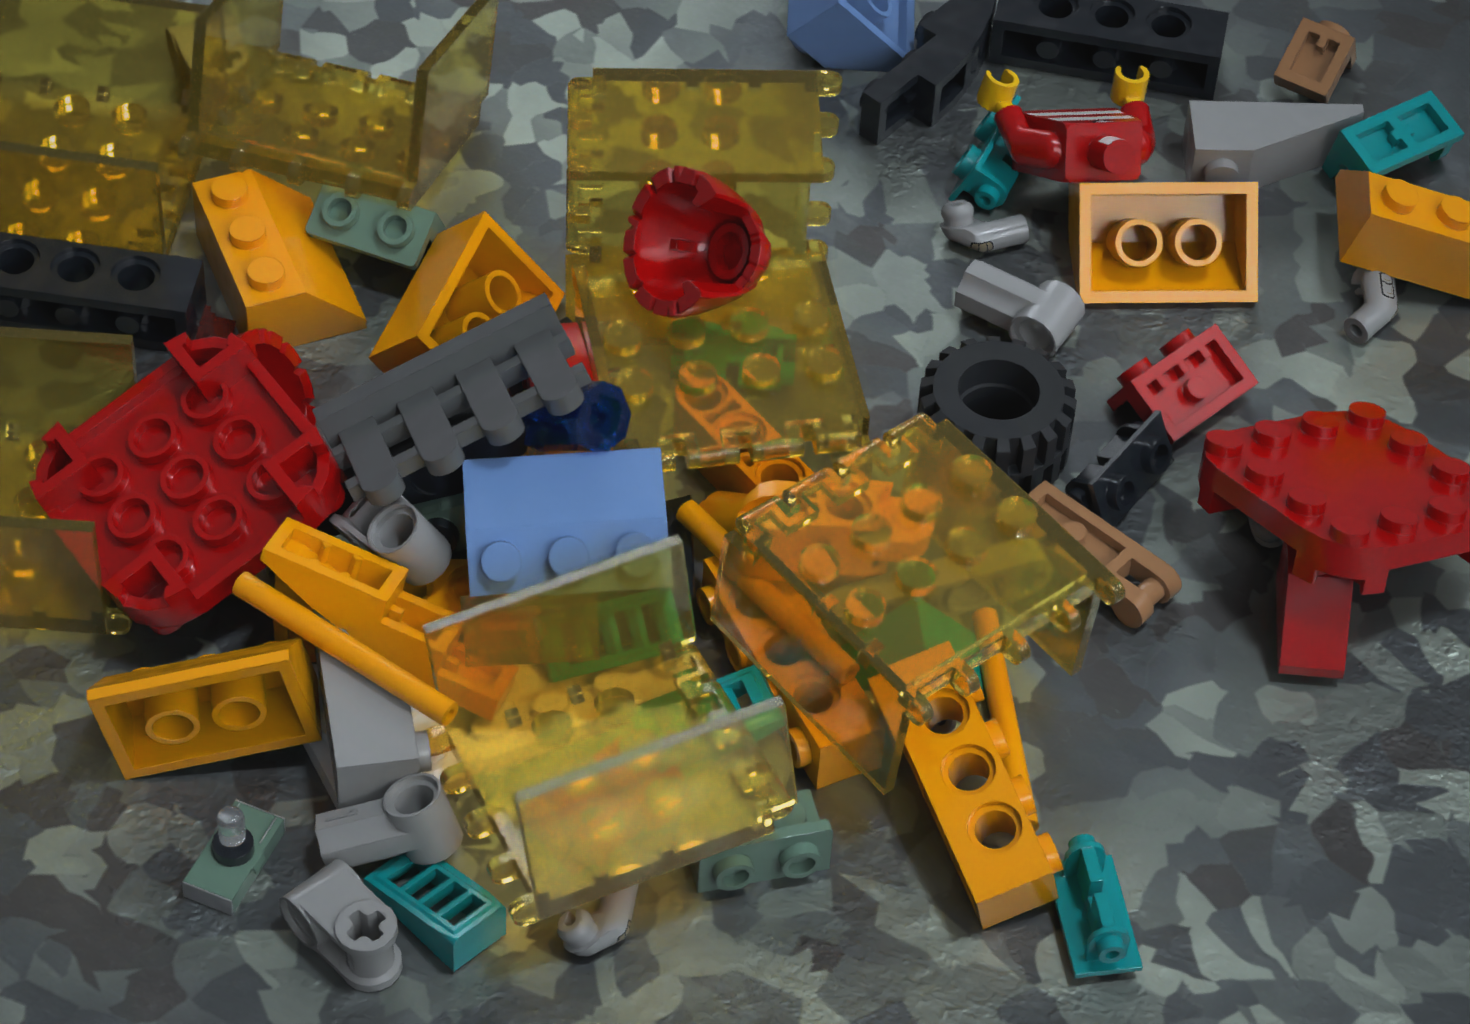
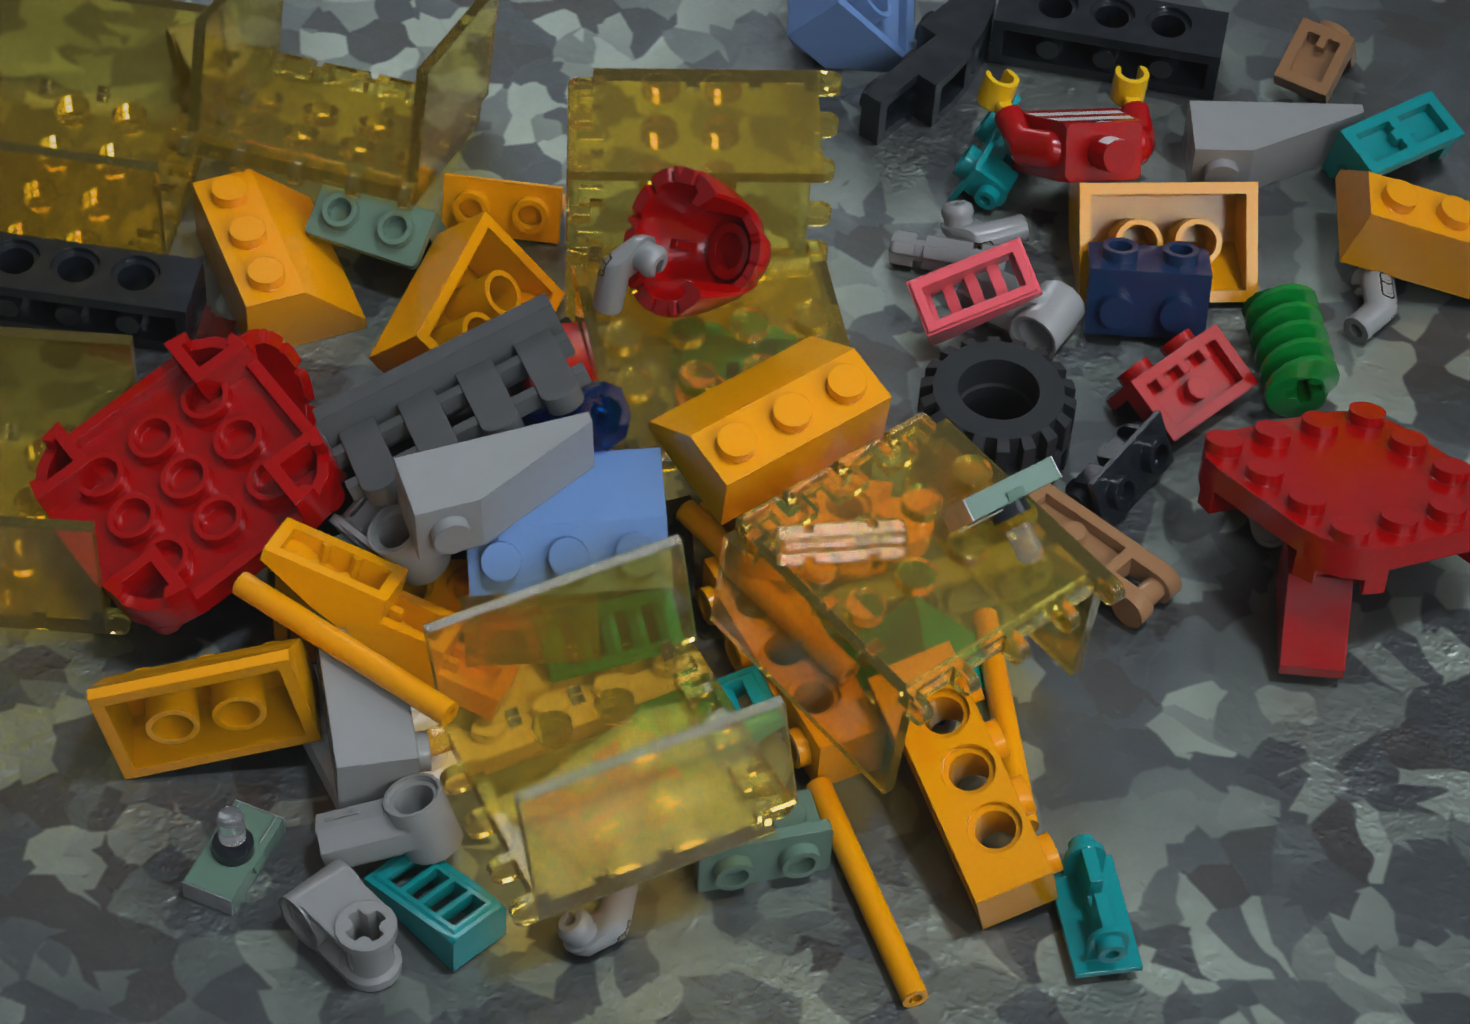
(484, 485): none -> light grey slope
(518, 207): none -> light orange hinge
(616, 268): none -> light grey arm
(774, 425): none -> light orange slope
(840, 542): none -> clear yellow axle
(869, 896): none -> light orange piece
(933, 252): none -> light grey axle
(965, 270): none -> coral slope
(1004, 502): none -> piece
(1146, 289): none -> dark blue bracket
(1290, 348): none -> green piece

